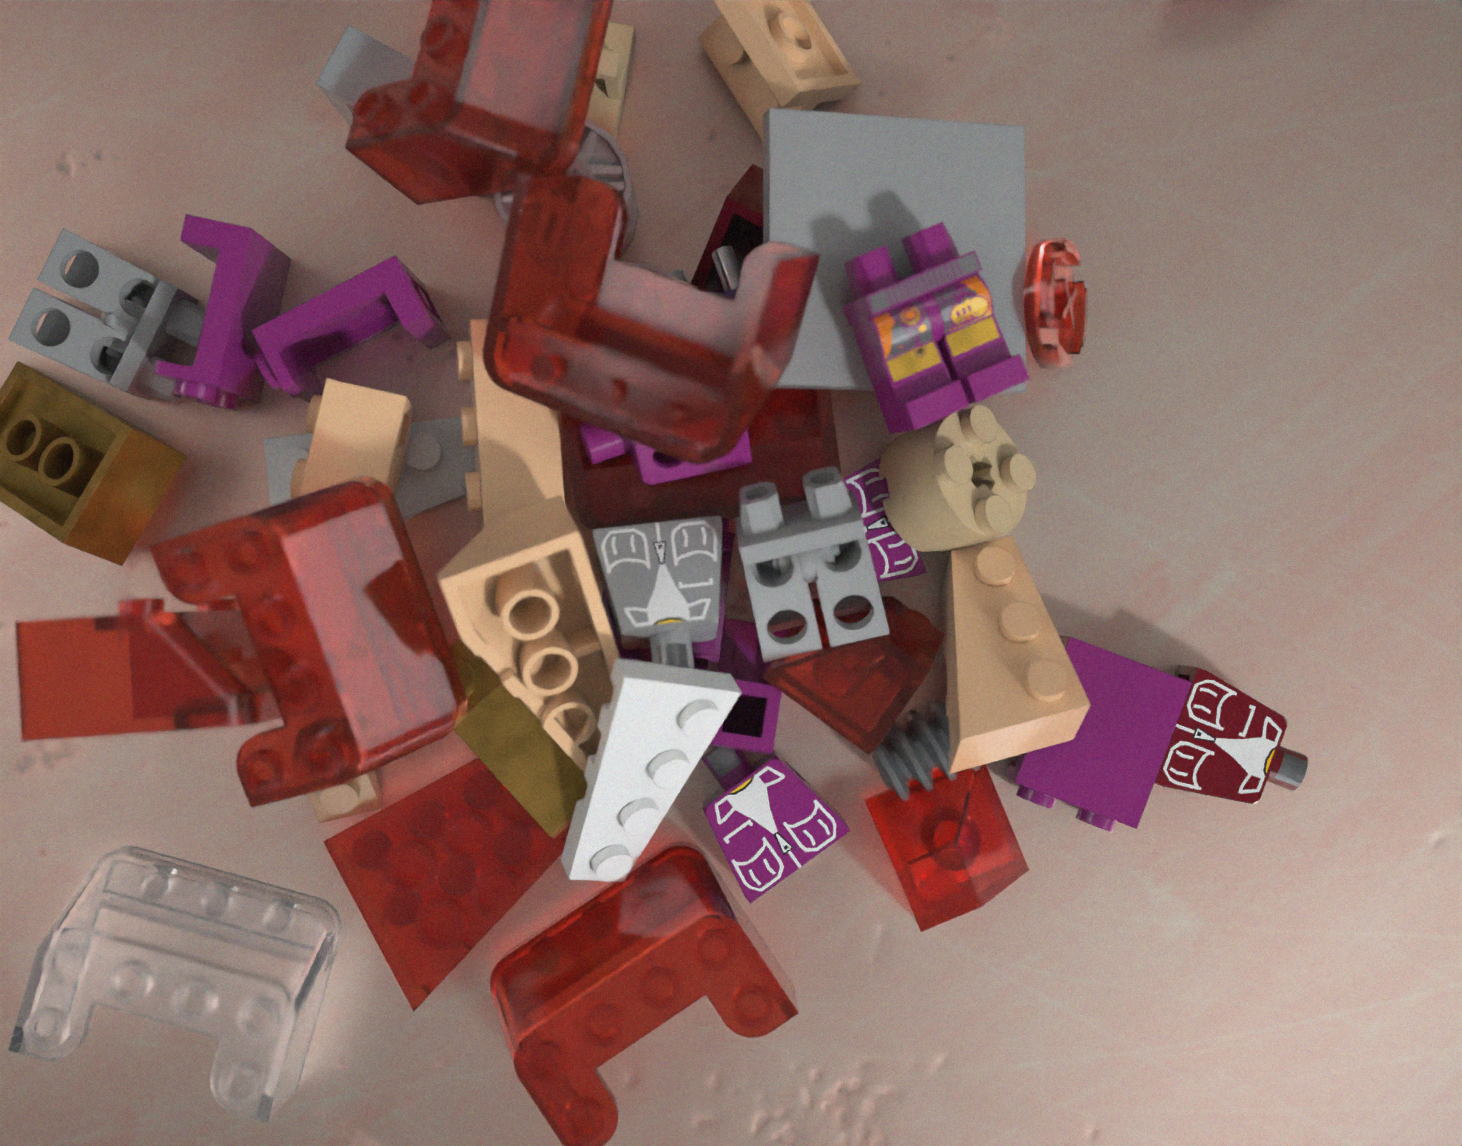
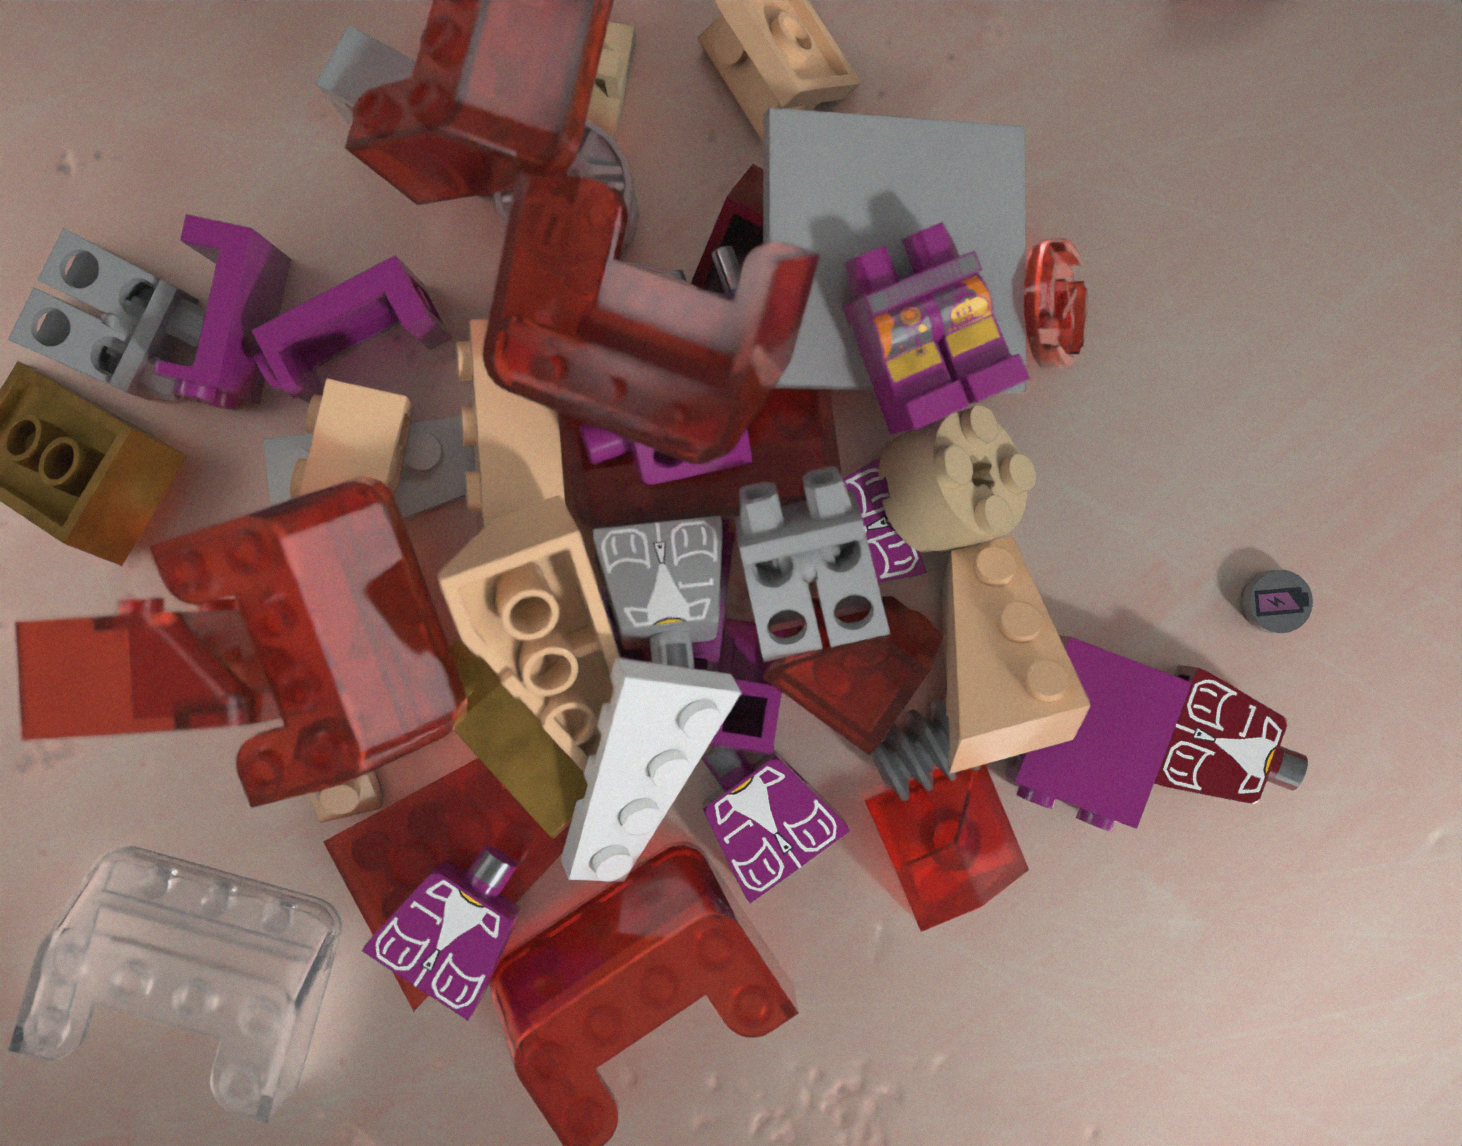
(451, 931): none -> magenta torso
(1277, 601): none -> dark grey tile

